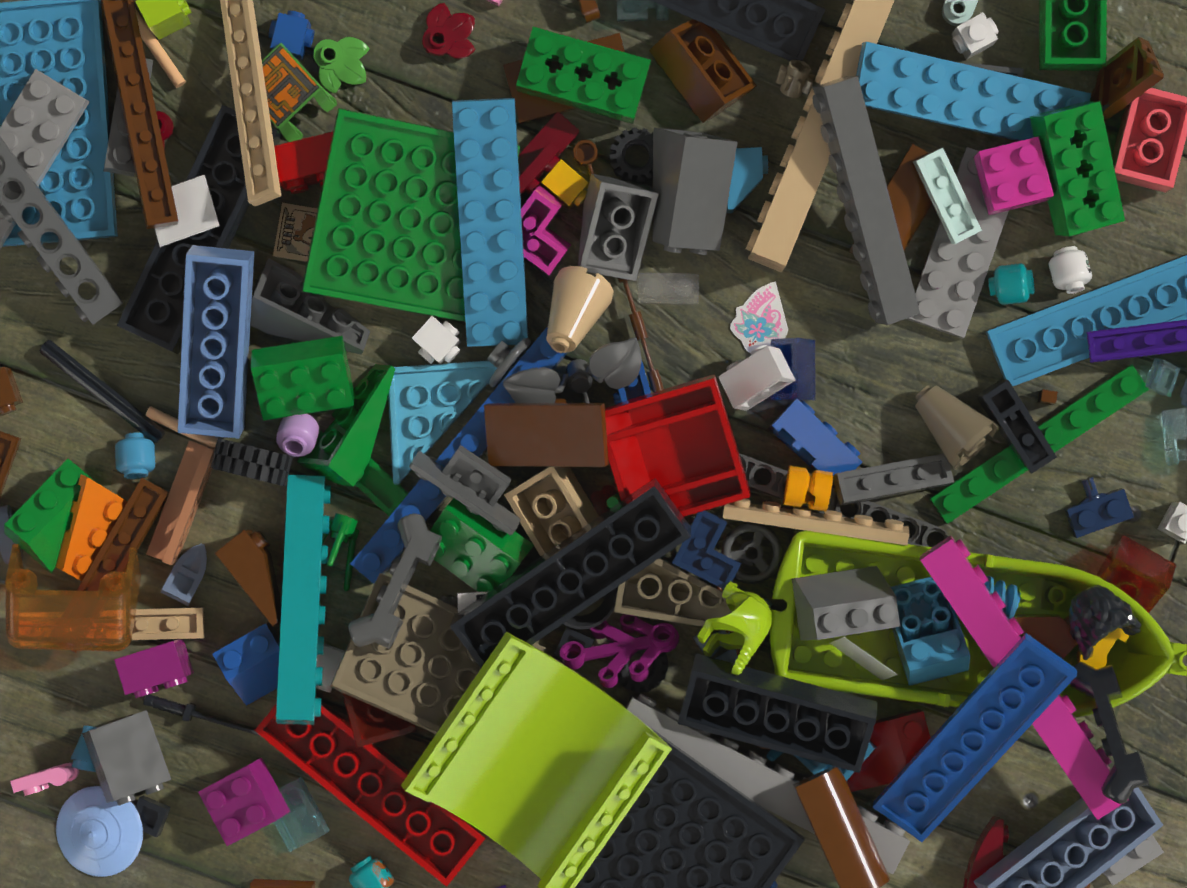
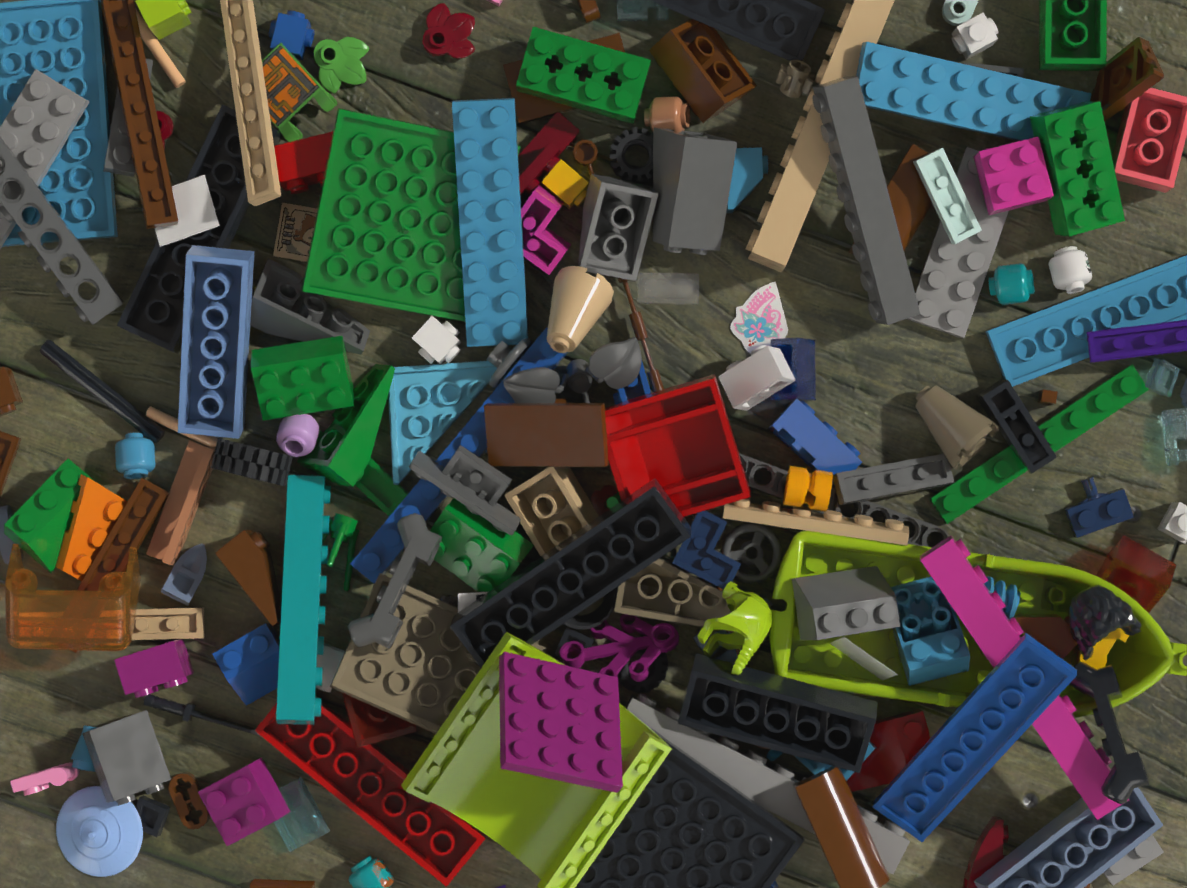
(182, 804): none -> reddish brown beam
(559, 722): none -> magenta plate
(667, 114): none -> nougat head

